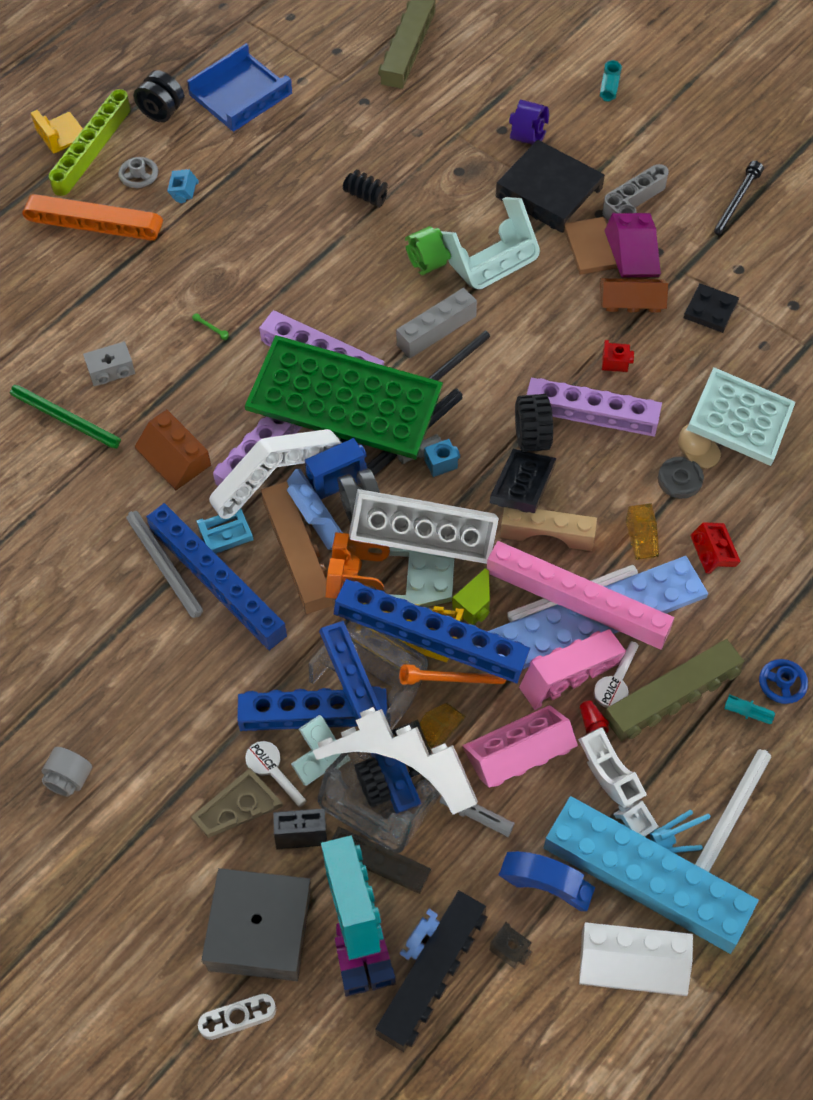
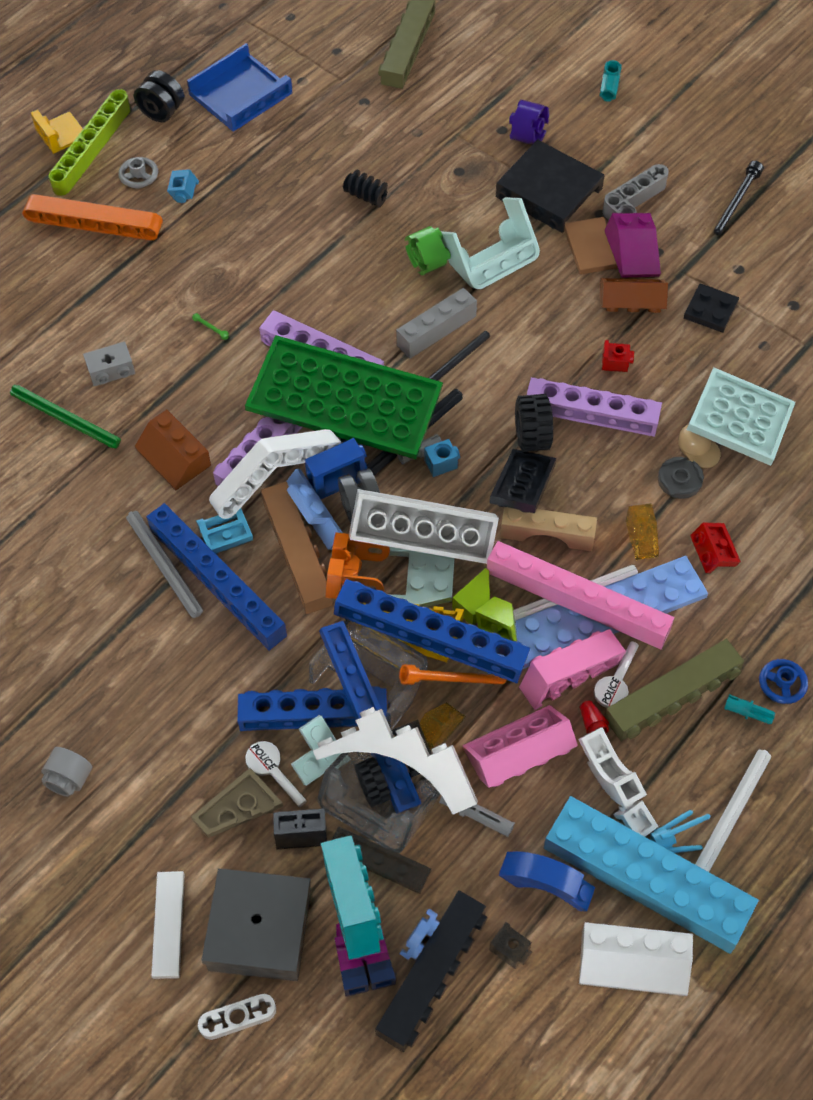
(168, 925): none -> white tile
(498, 618): none -> lime slope

